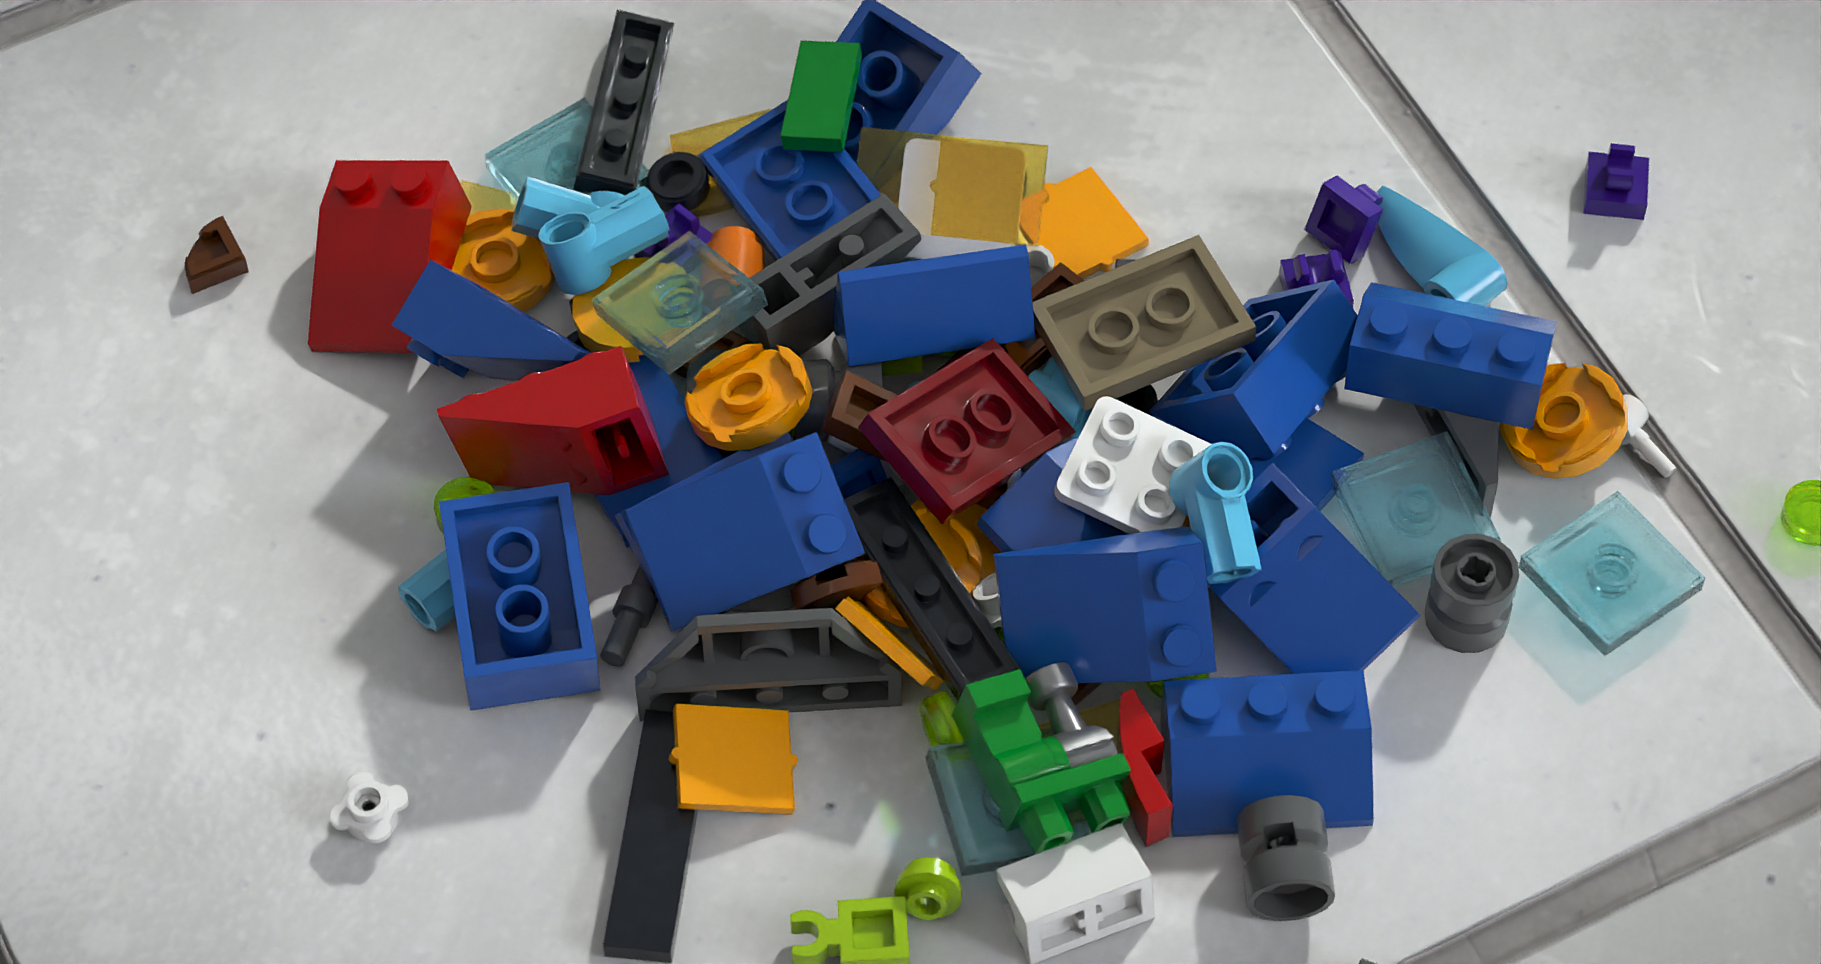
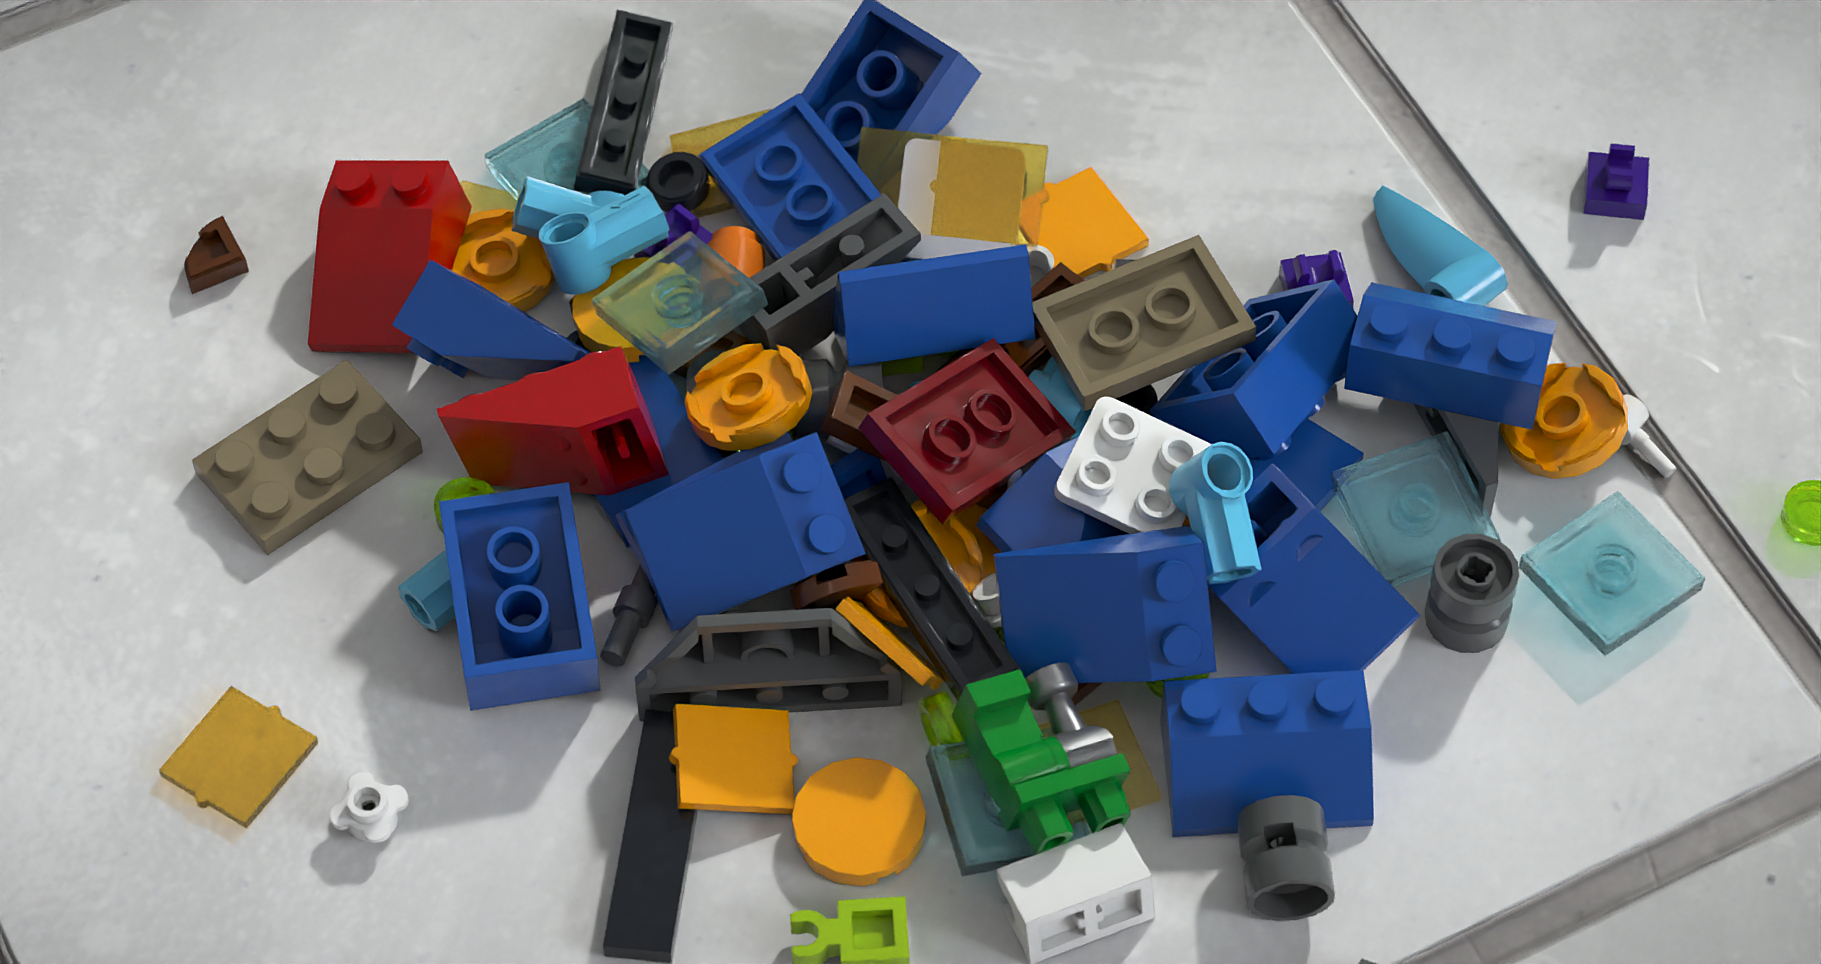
(238, 756): none -> clear yellow piece
(307, 456): none -> dark tan plate
(821, 96): green tile -> none
(859, 821): none -> light orange tile
(929, 888): lime plate -> none
(1143, 751): red slope -> none
(1345, 217): dark purple tile -> none

